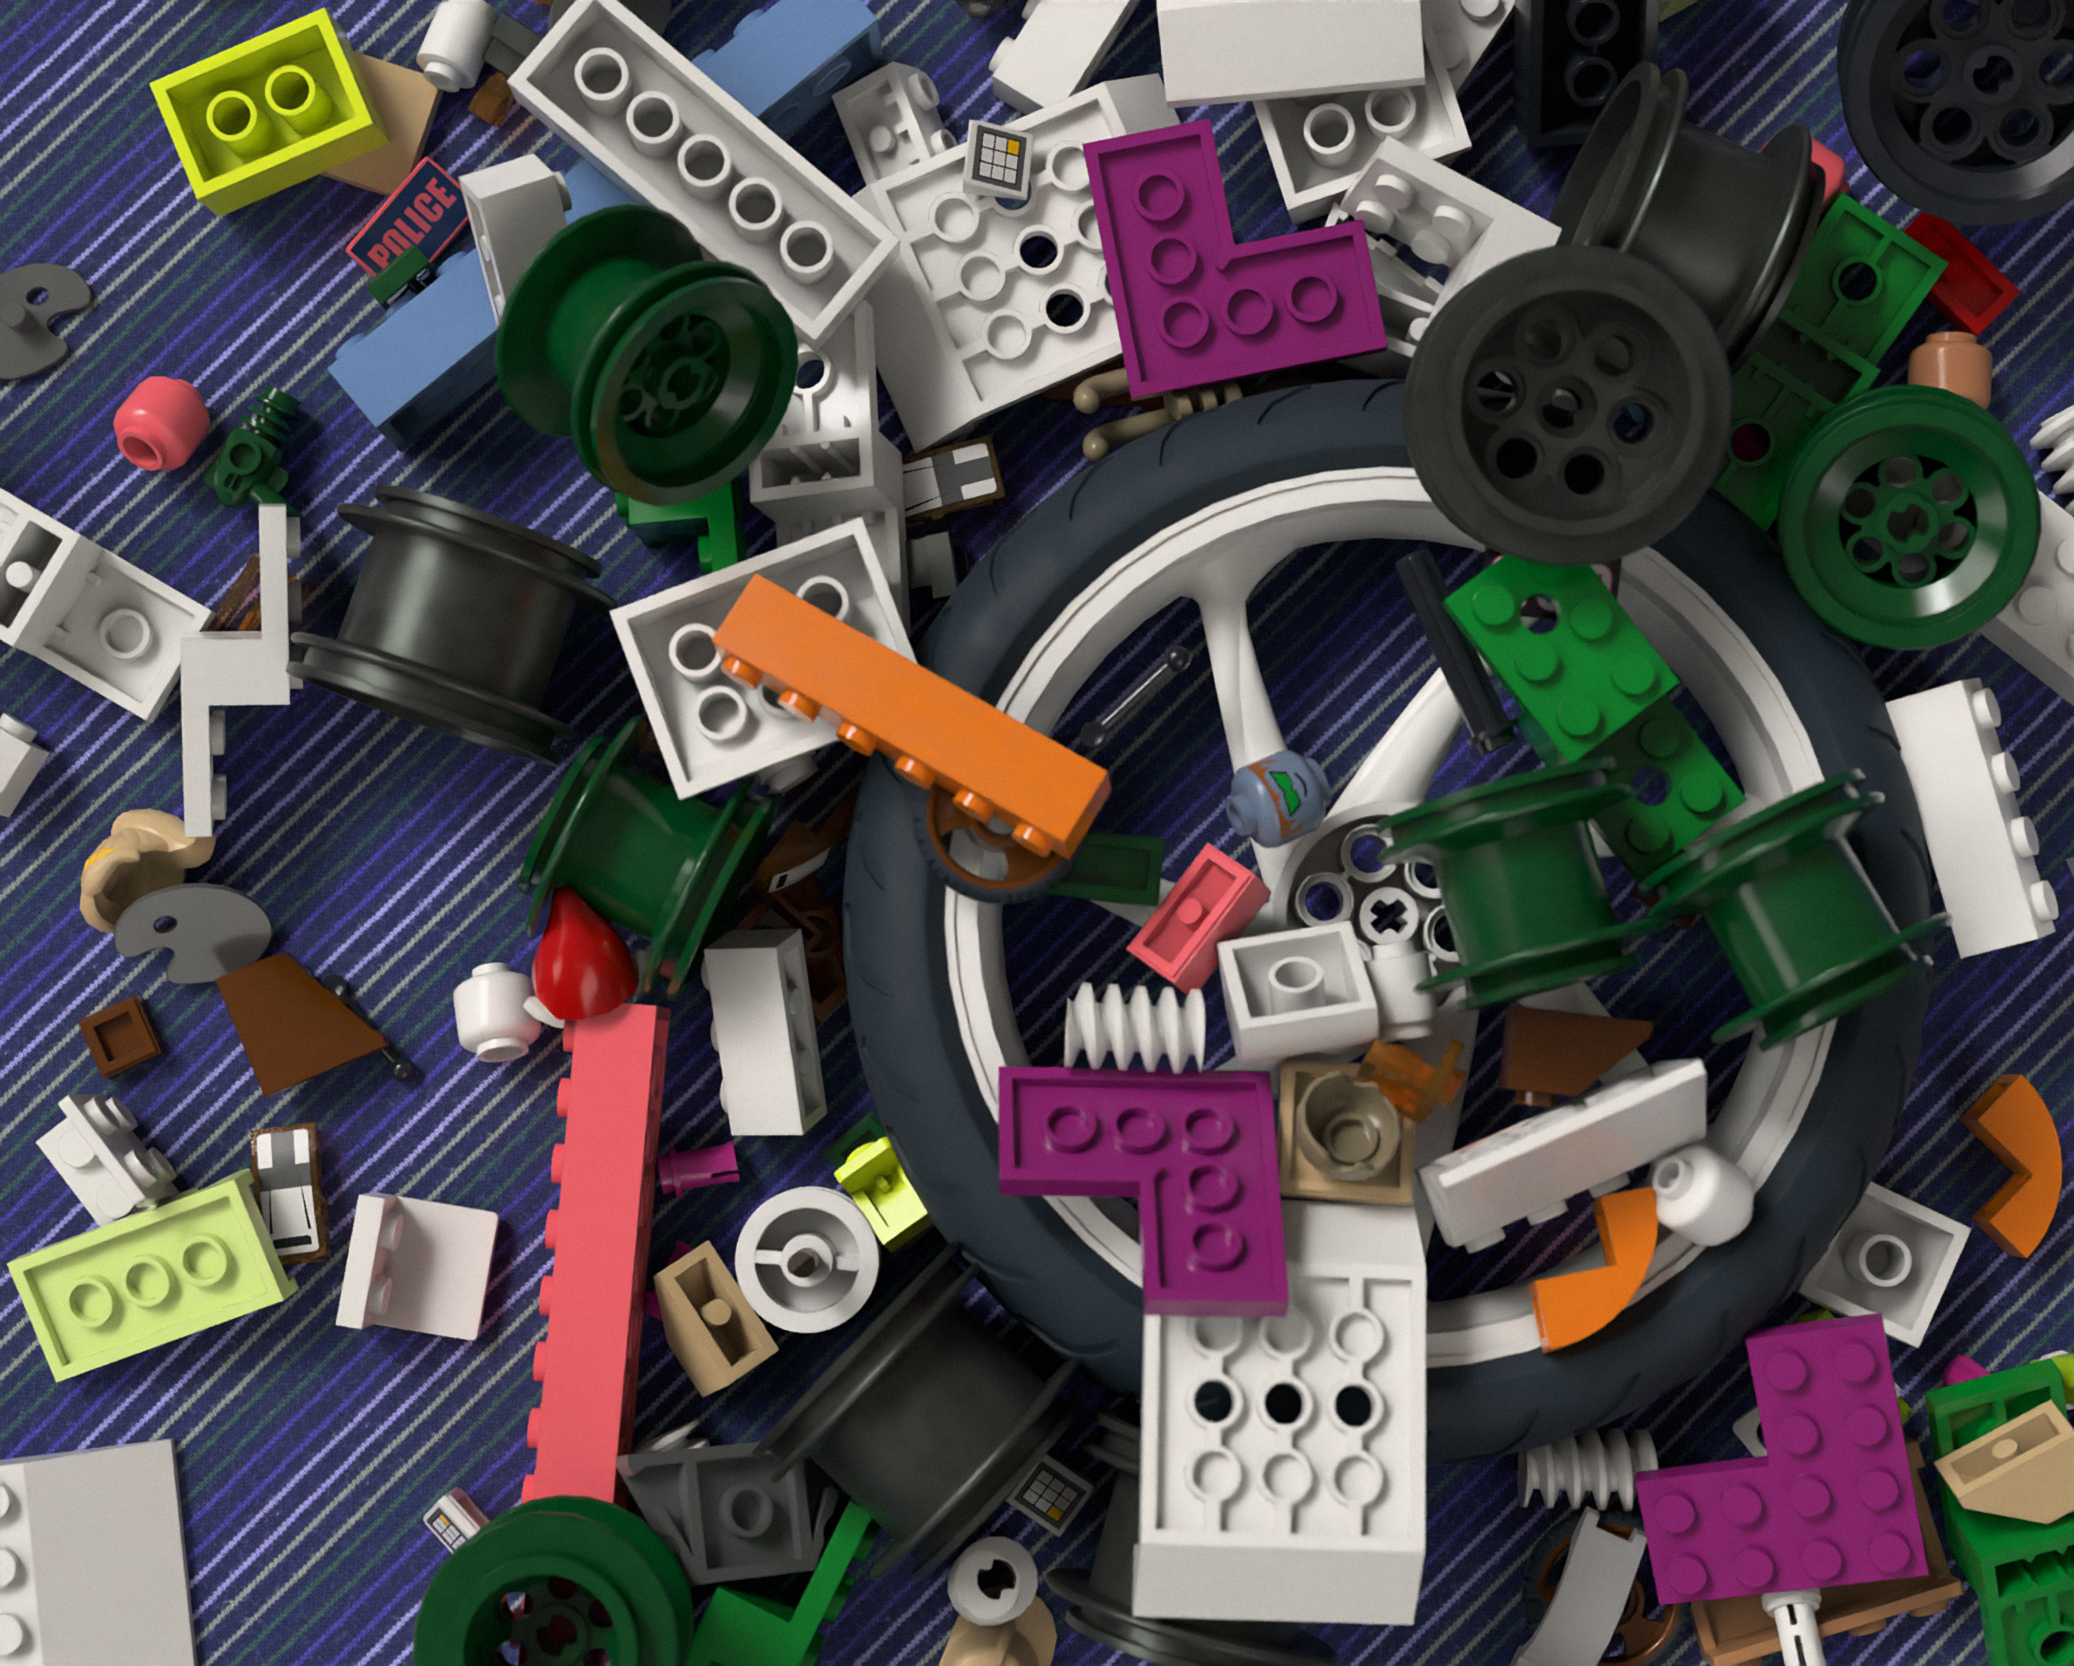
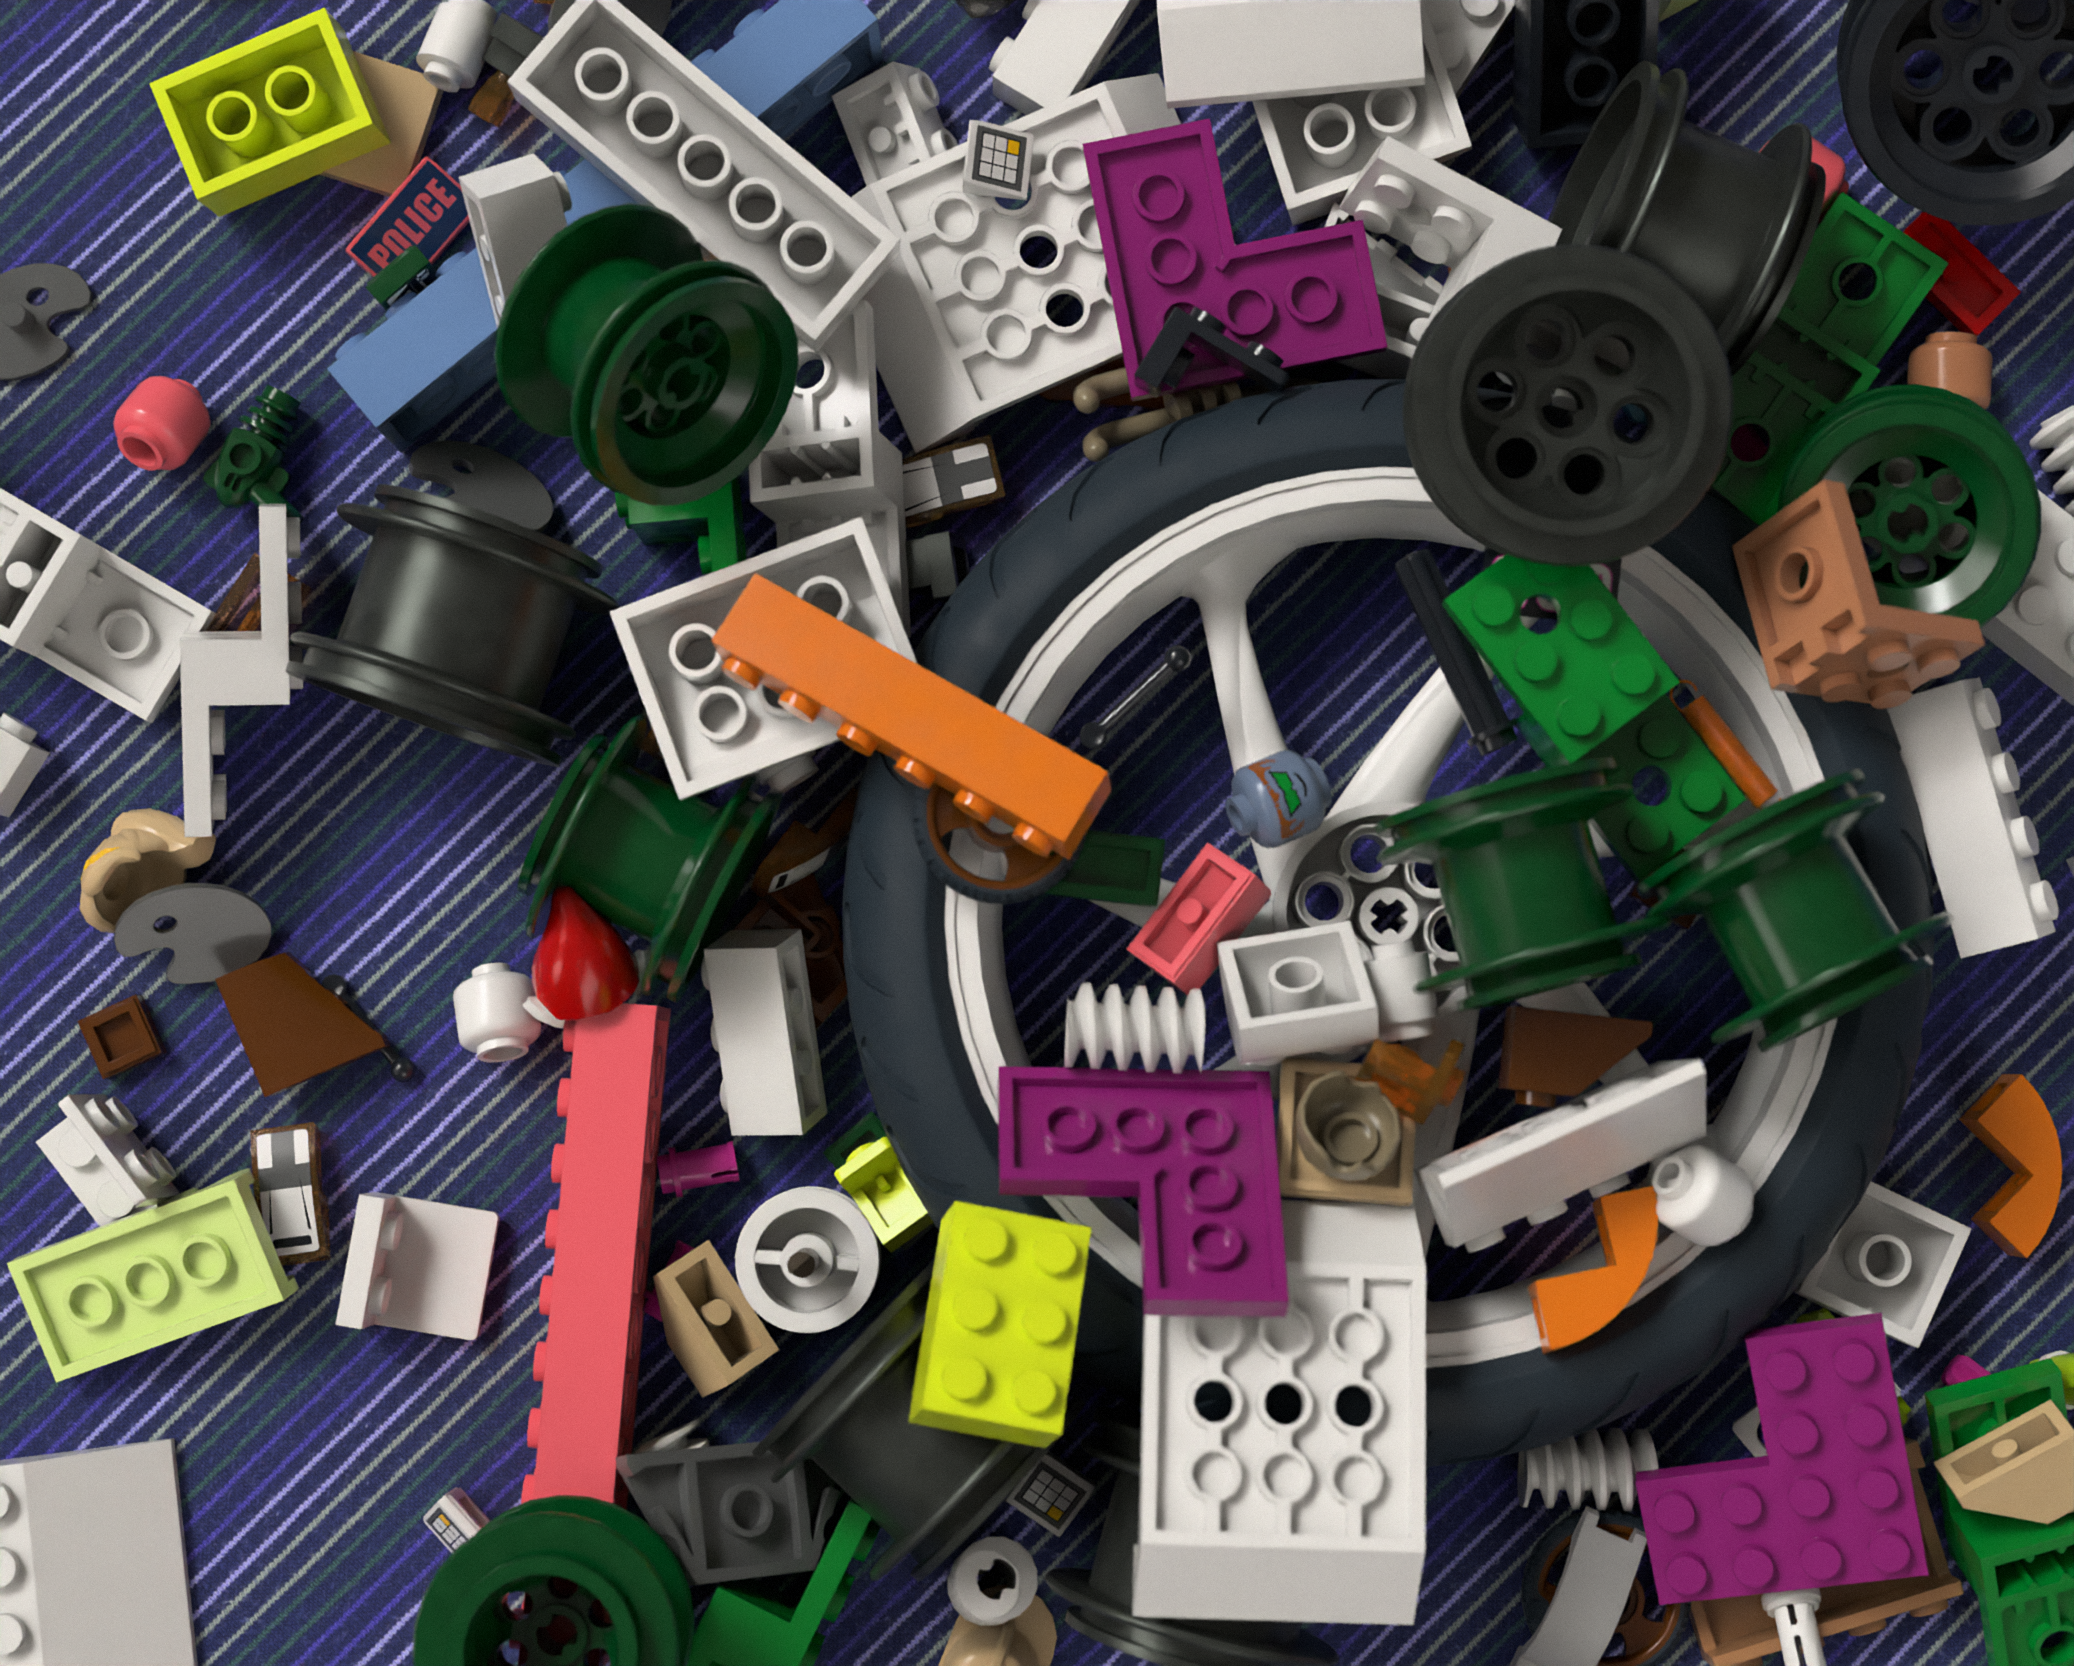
(494, 486): none -> dark grey piece
(1000, 1325): none -> neon yellow brick
(1170, 360): none -> black bracket
(1727, 749): none -> orange piece
(1833, 631): none -> nougat bracket

